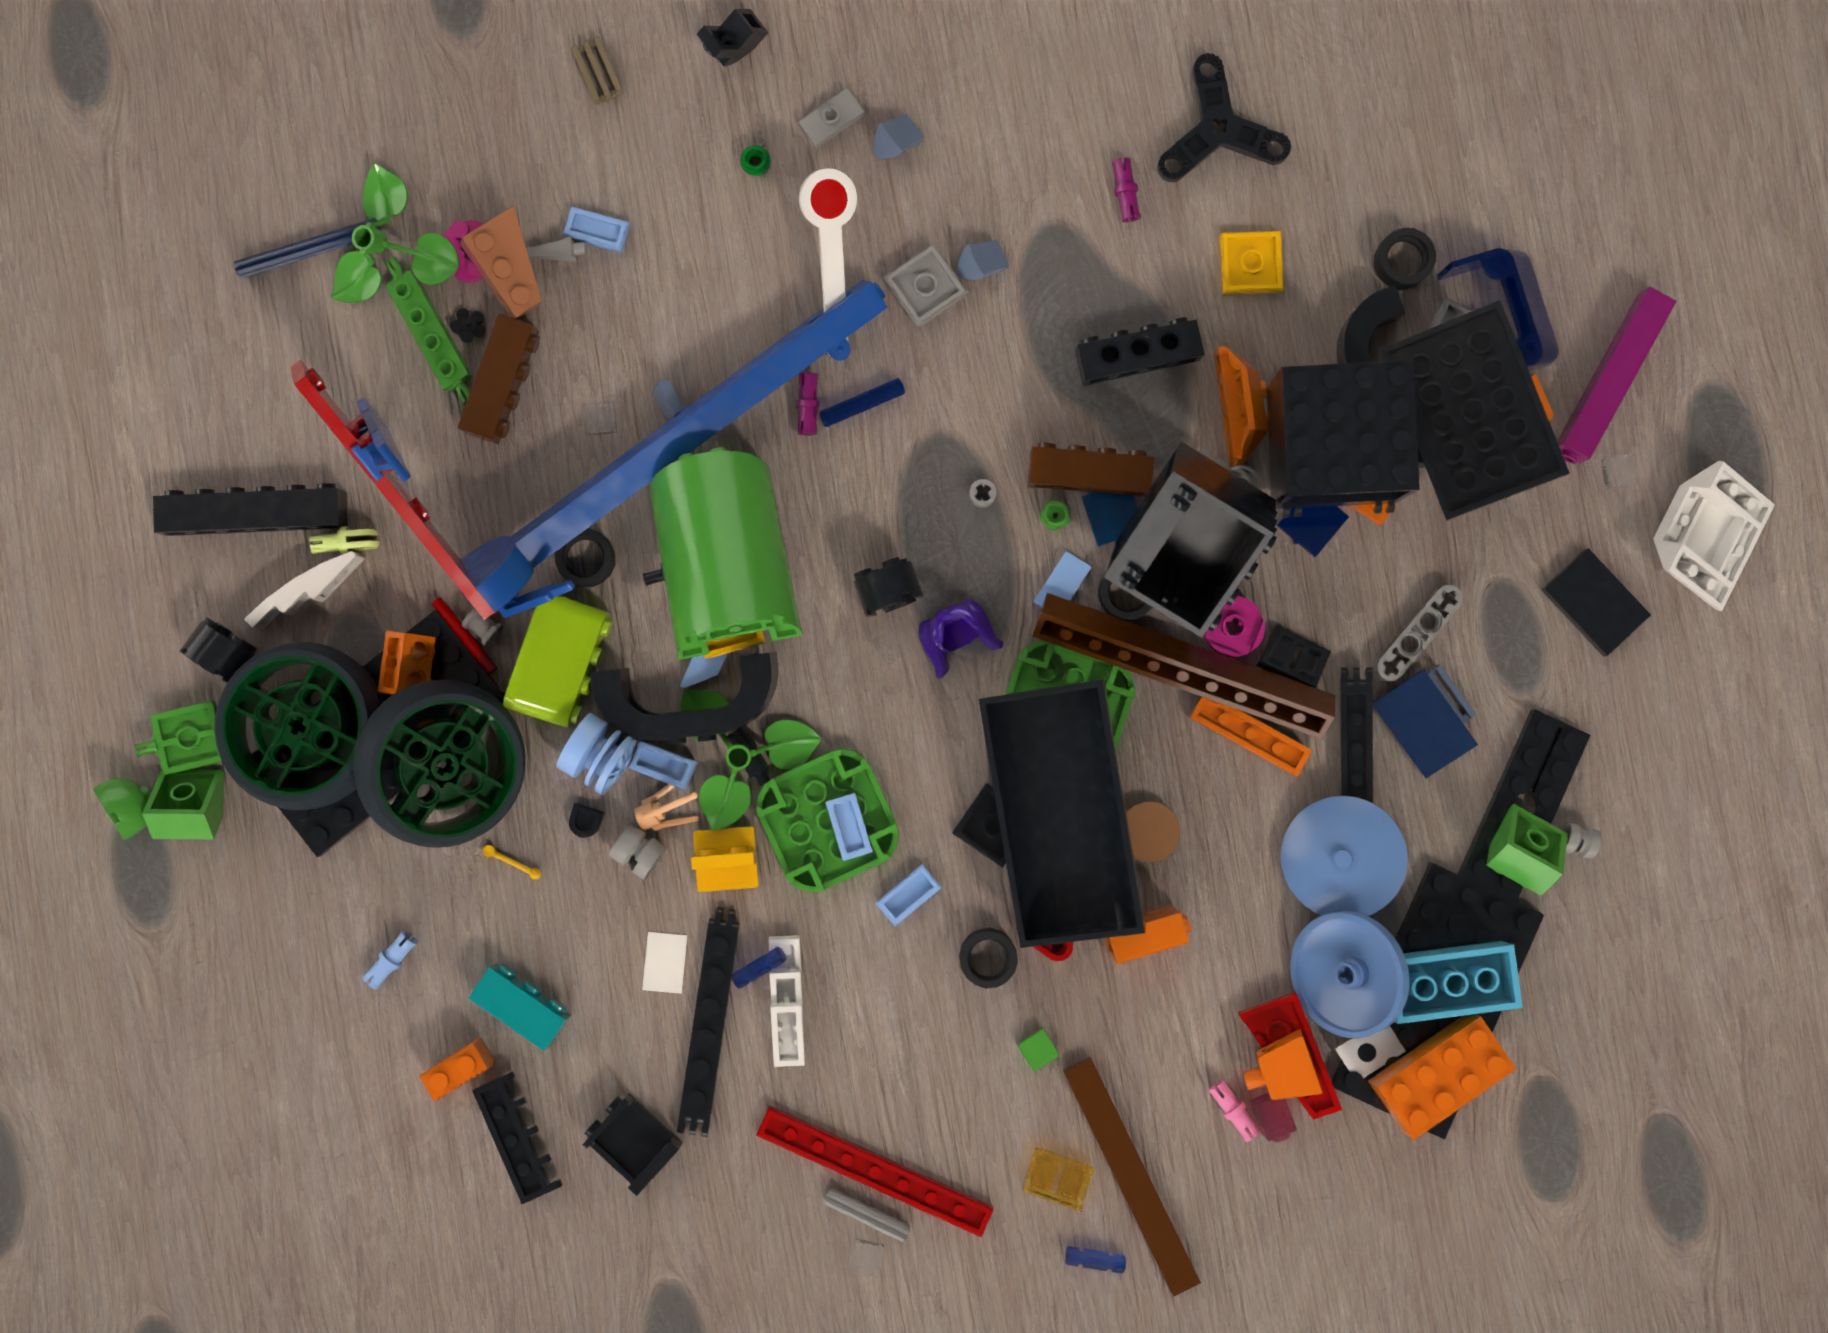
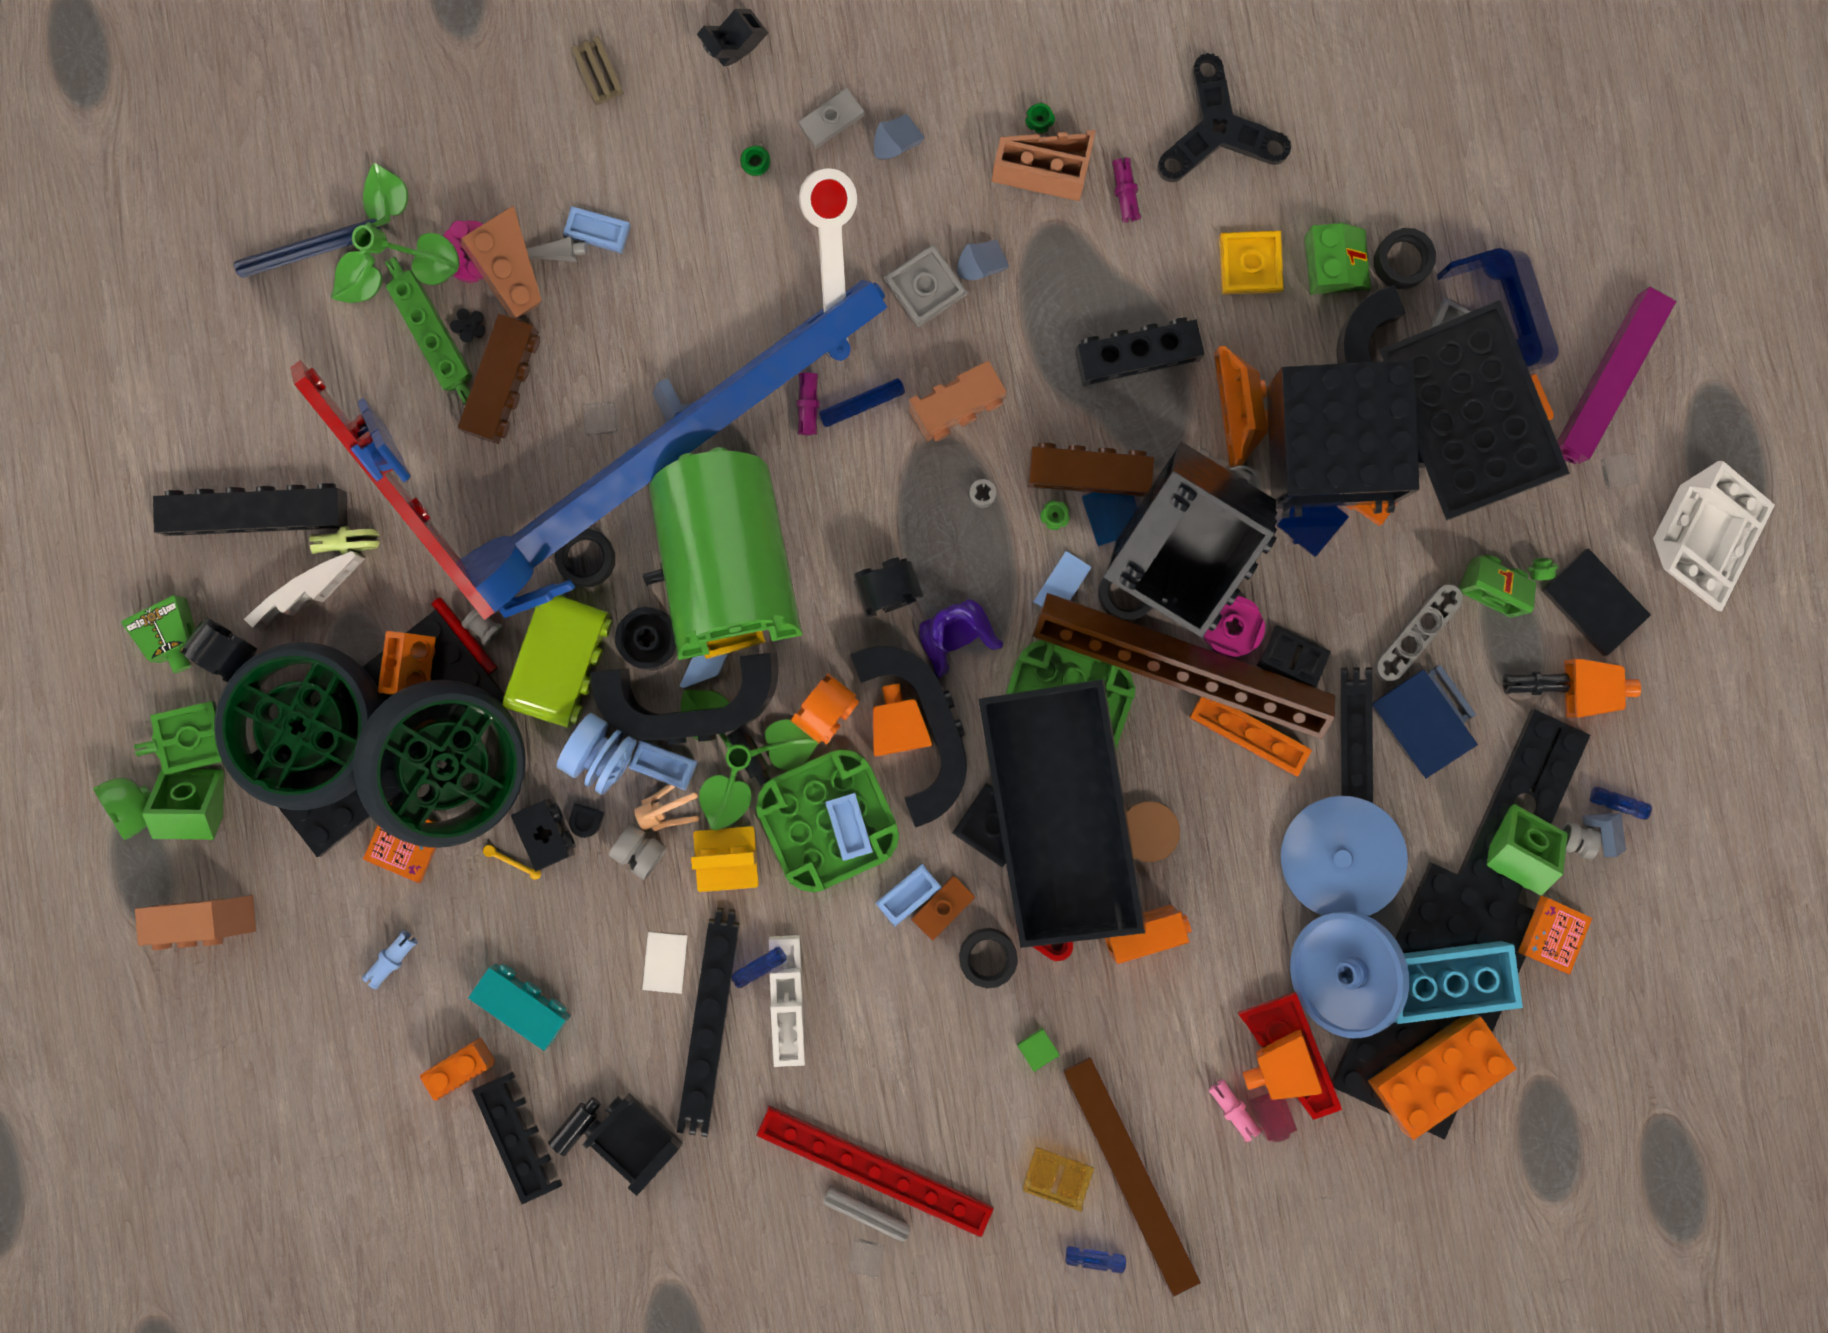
(163, 631): none -> bright green torso
(194, 922): none -> nougat wedge
(399, 856): none -> orange tile
(529, 825): none -> black brick
(574, 1127): none -> black cylinder
(635, 627): none -> black brick
(824, 708): none -> orange brick
(898, 724): none -> orange torso
(943, 908): none -> dark orange plate
(947, 732): none -> black arch
(957, 402): none -> nougat wedge
(1039, 110): none -> green plate
(1044, 164): none -> nougat wedge
(1337, 259): none -> bright green slope
(1386, 1046): white sticker -> none
(1498, 587): none -> bright green slope
(1536, 683): none -> black pin
(1542, 569): none -> bright green plate
(1555, 935): none -> orange tile
(1597, 688): none -> orange torso
(1611, 832): none -> sand blue tile
(1620, 803): none -> clear blue axle

